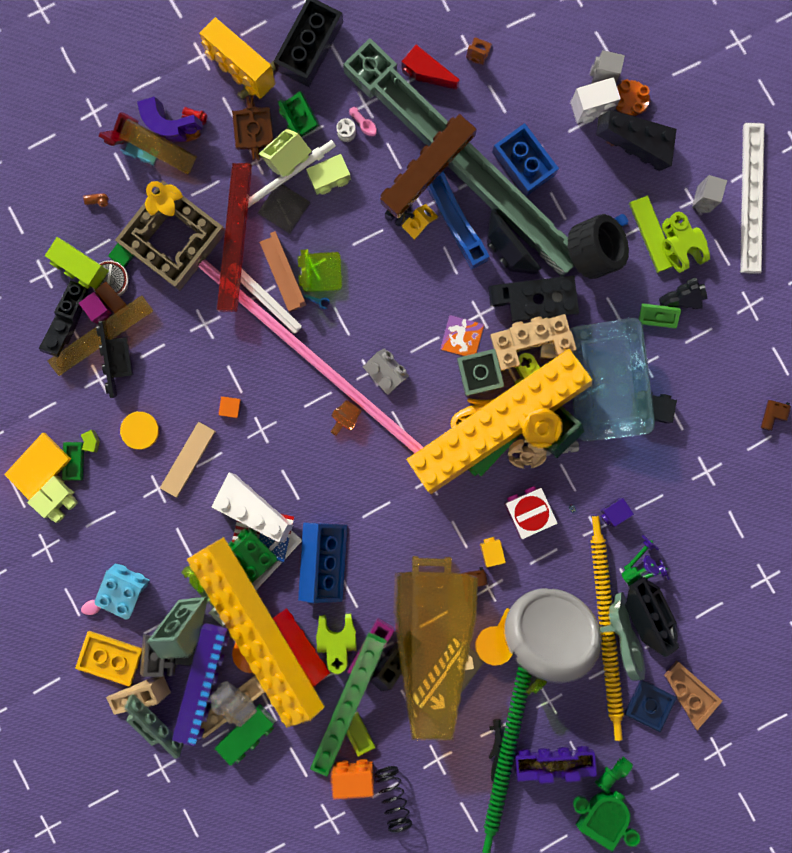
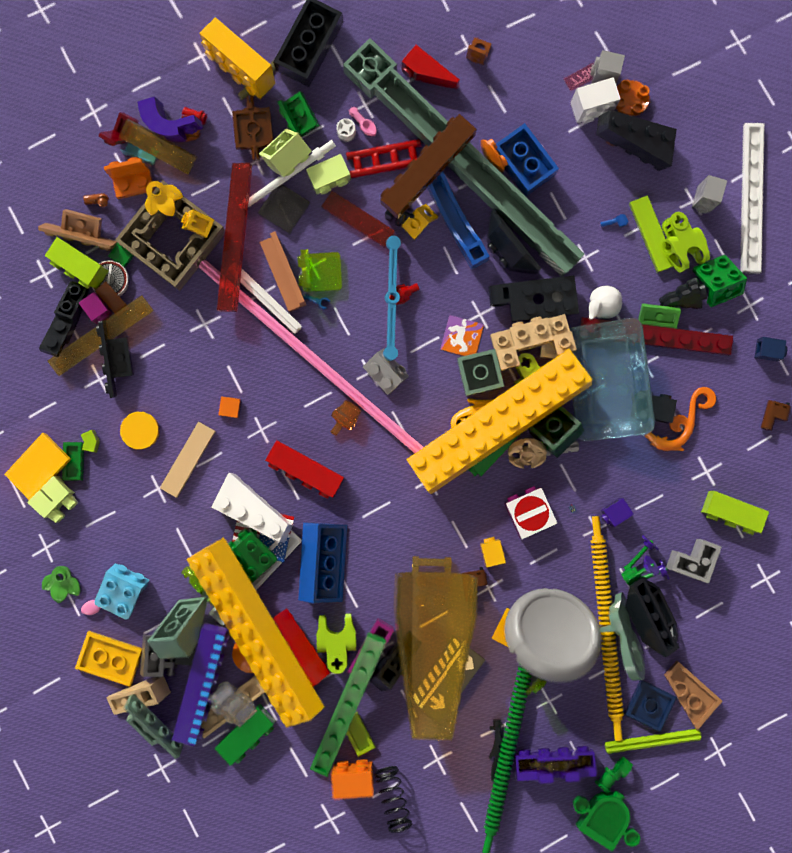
(61, 587): none -> bright green plate
(80, 228): none -> medium nougat bracket
(129, 177): none -> orange bracket
(197, 223): none -> yellow bracket
(307, 470): none -> red brick
(357, 218): none -> clear red tile
(374, 153): none -> red bar
(390, 352): none -> dark azure piece
(405, 292): none -> red piece
(490, 153): none -> orange dish
(492, 646): yellow tile -> none
(542, 428): yellow tile -> none
(579, 77): none -> clear pink sticker
(598, 246): black tyre -> none
(605, 302): none -> white hair
(653, 741): none -> lime axle
(680, 338): none -> dark red plate
(688, 423): none -> orange plant
(699, 564): none -> light grey brick
(722, 279): none -> green bracket
(734, 512): none -> lime brick
(770, 349): none -> dark blue brick

